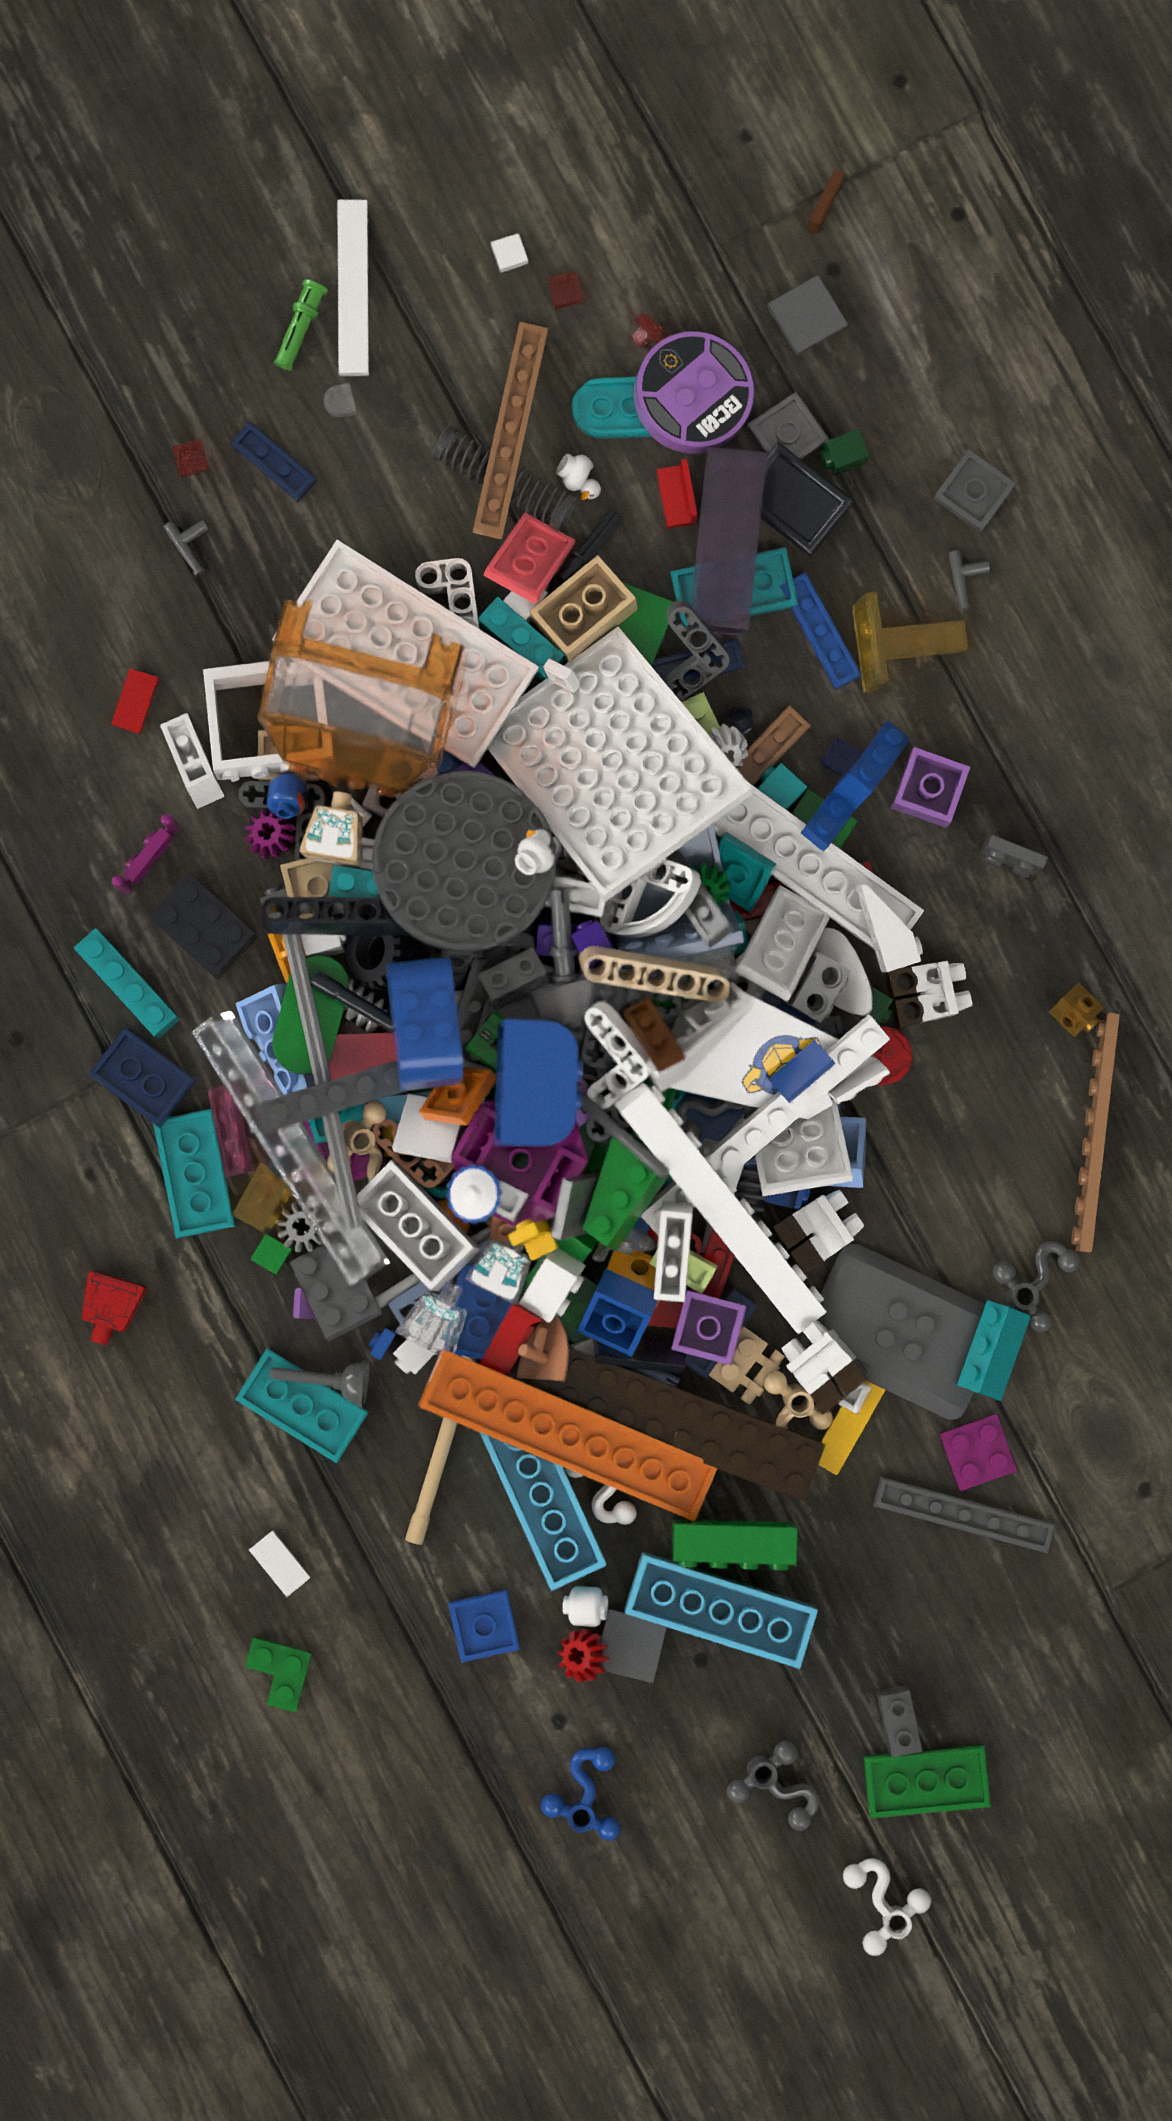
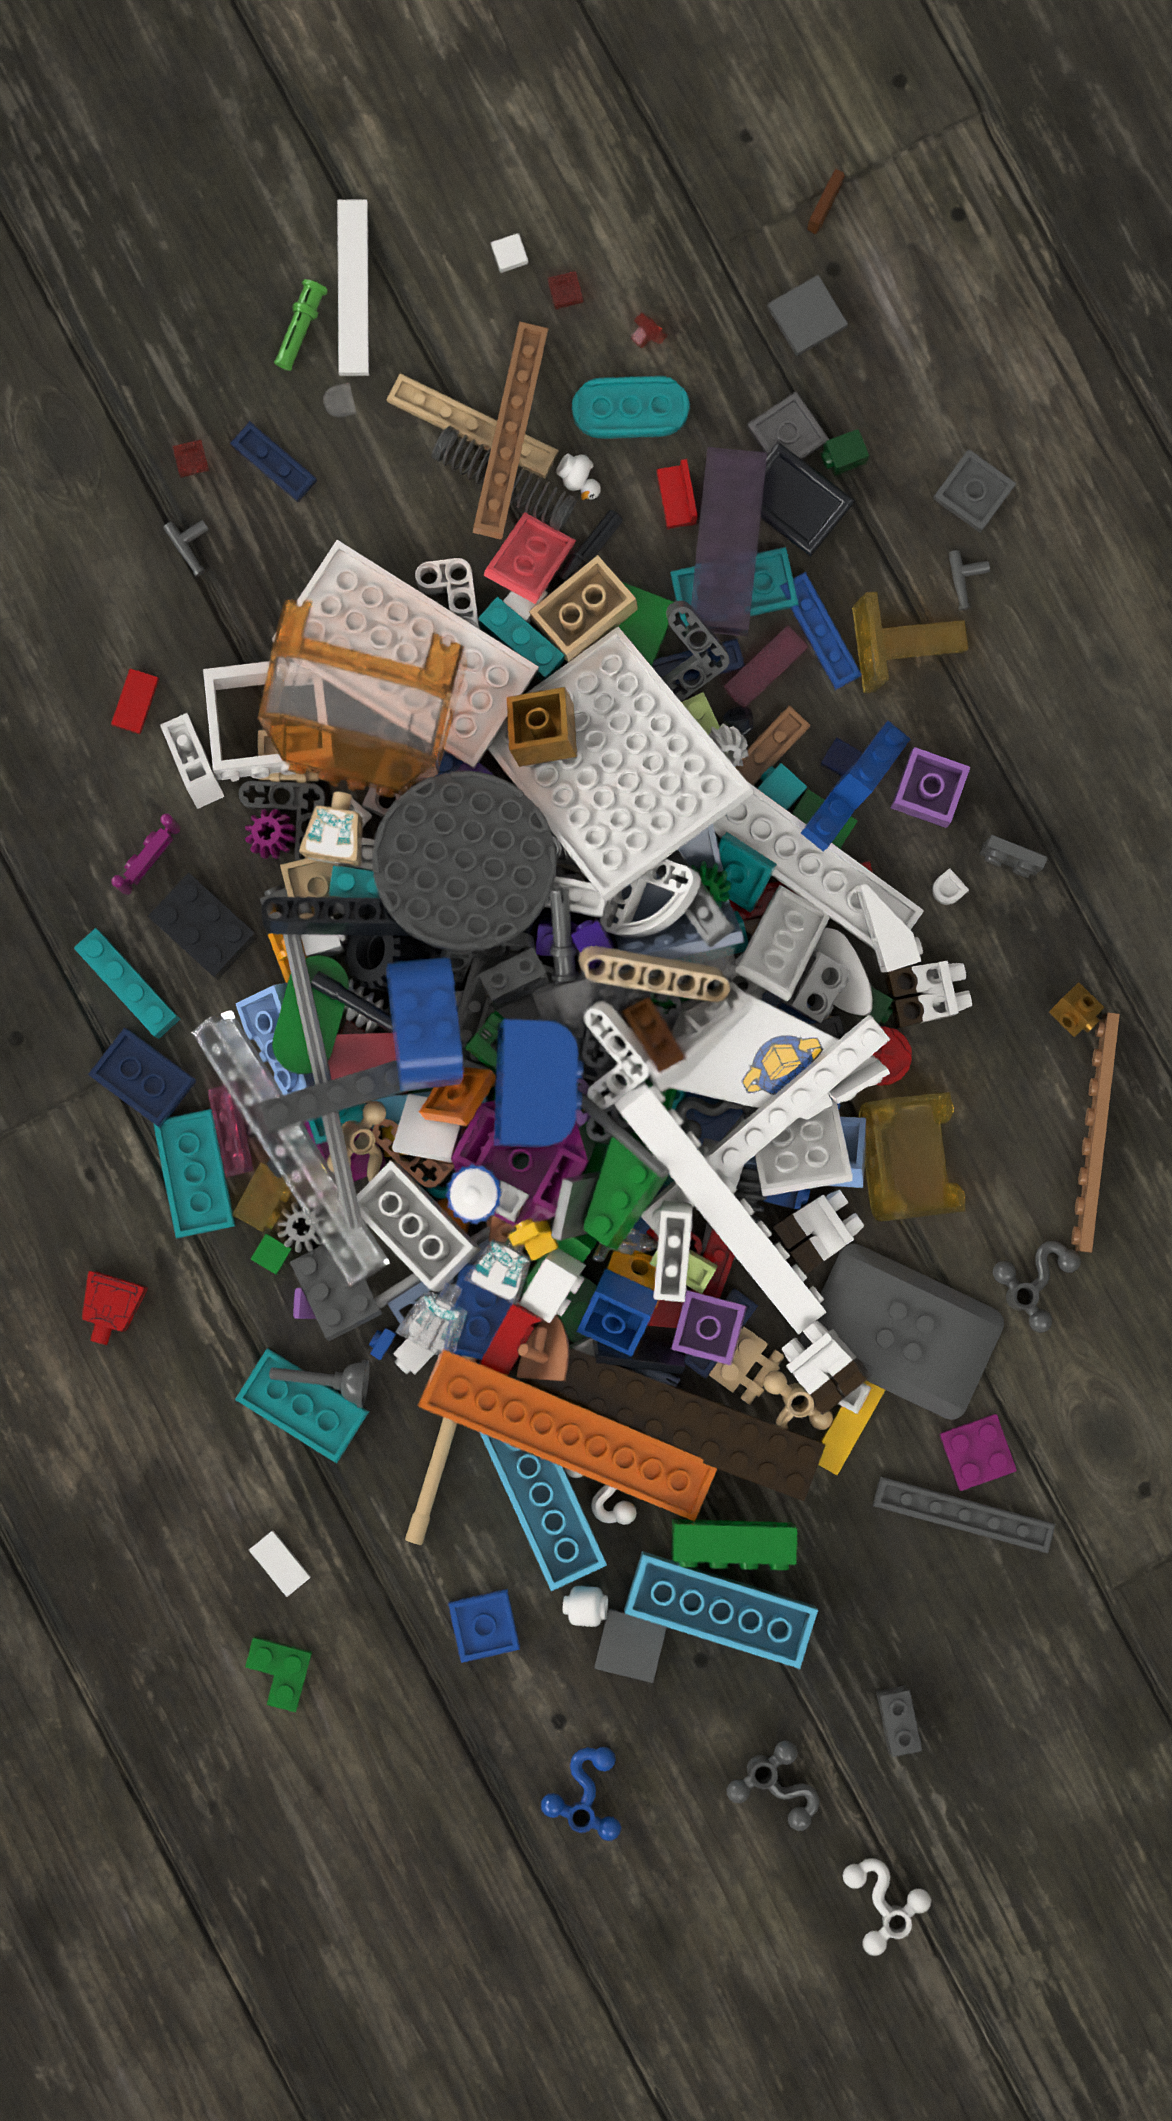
(287, 795): blue head -> none
(445, 411): none -> tan tile
(534, 853): white animal -> none
(541, 726): none -> pearl gold brick
(561, 676): white tile -> none
(583, 1667): red gear -> none
(693, 392): piece -> none
(765, 667): none -> clear pink plate
(802, 1071): blue tile -> none
(908, 1157): none -> clear yellow windscreen
(927, 1781): green tile -> none
(948, 888): none -> white tile
(994, 1350): teal brick -> none

